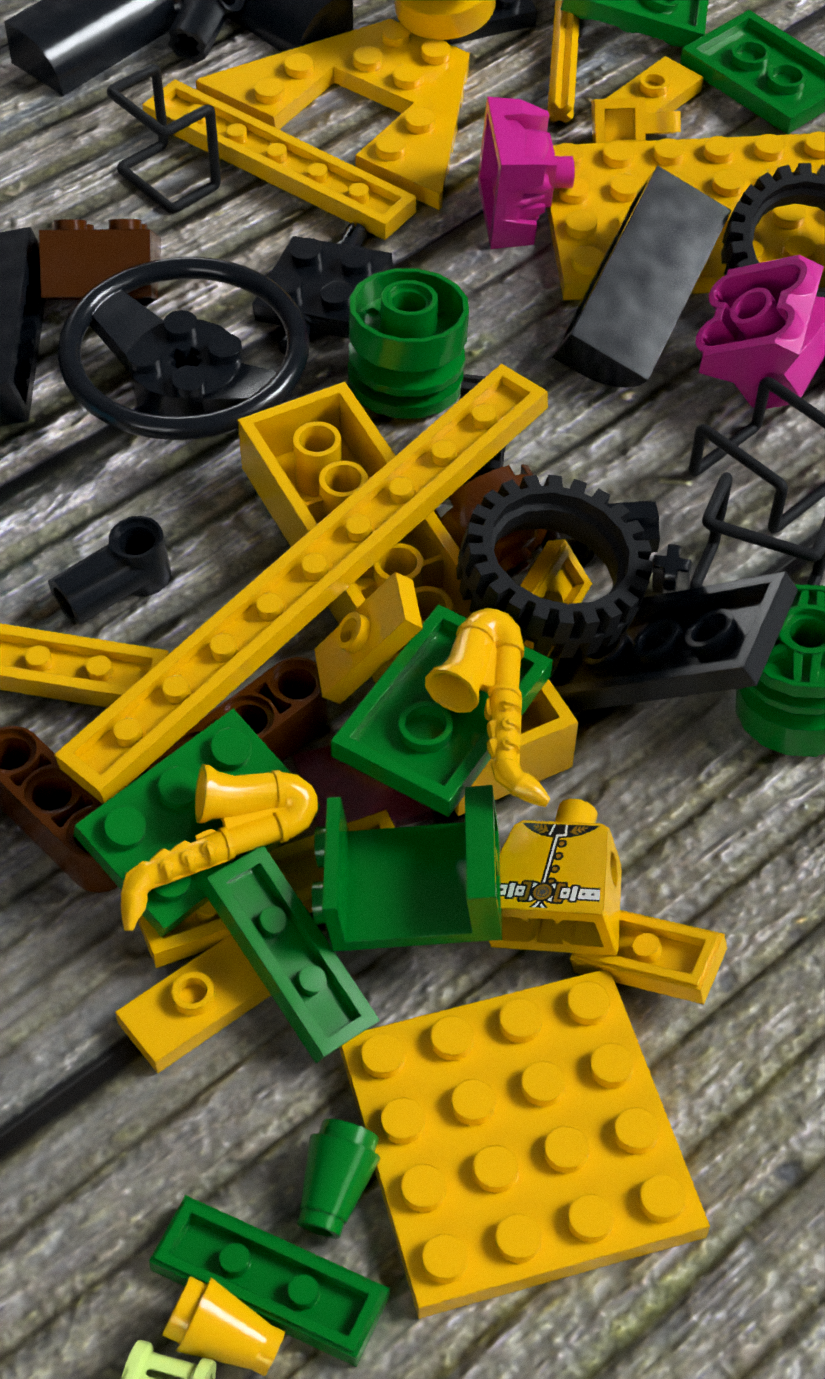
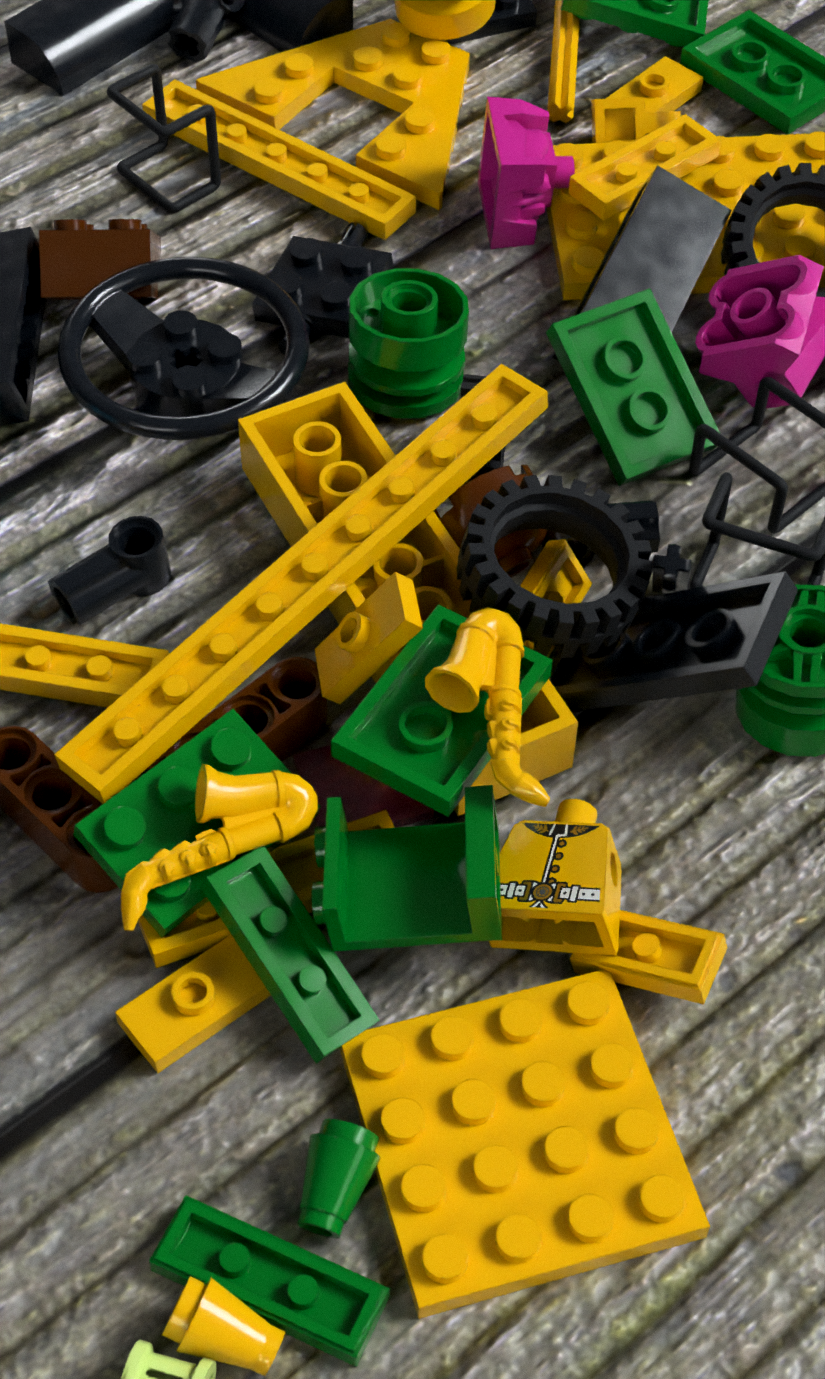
(615, 180): none -> yellow plate
(632, 385): none -> green plate

